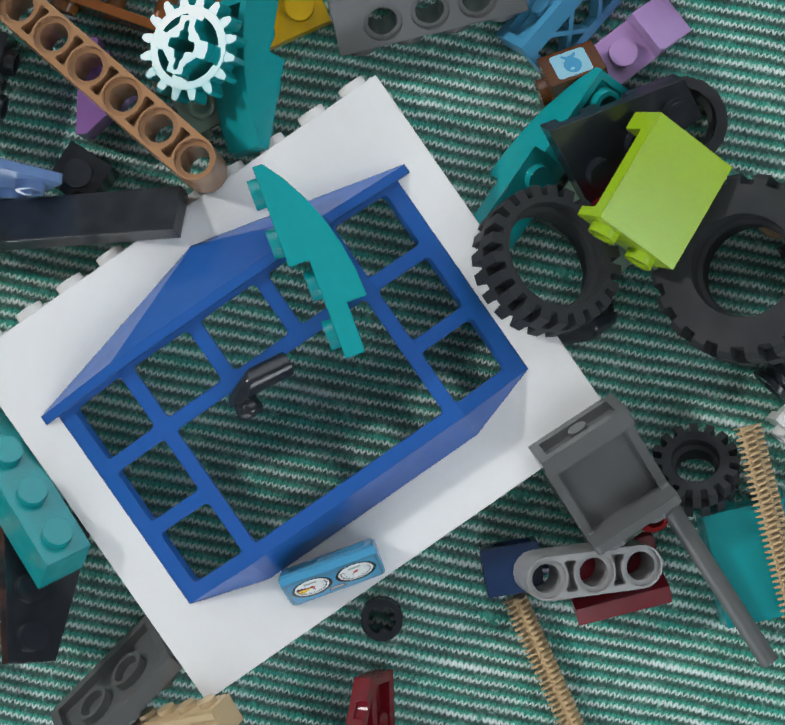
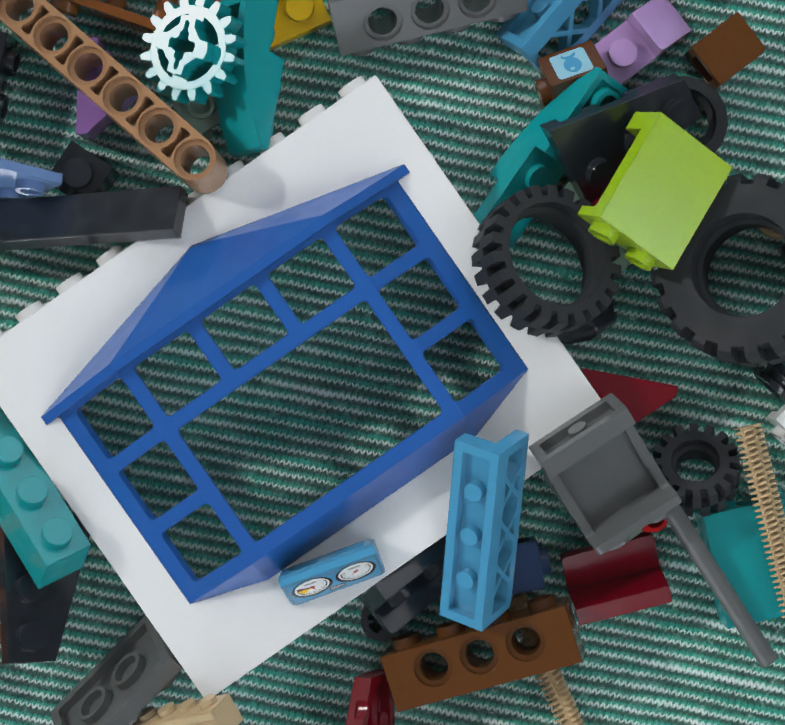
(255, 380): black arm -> none
(303, 236): teal slope -> none
(407, 589): none -> black bracket
(417, 685): none -> reddish brown brick
(483, 528): none -> dark azure fence
(565, 565): light grey beam -> none
(636, 394): none -> dark red slope
(725, 51): none -> reddish brown panel

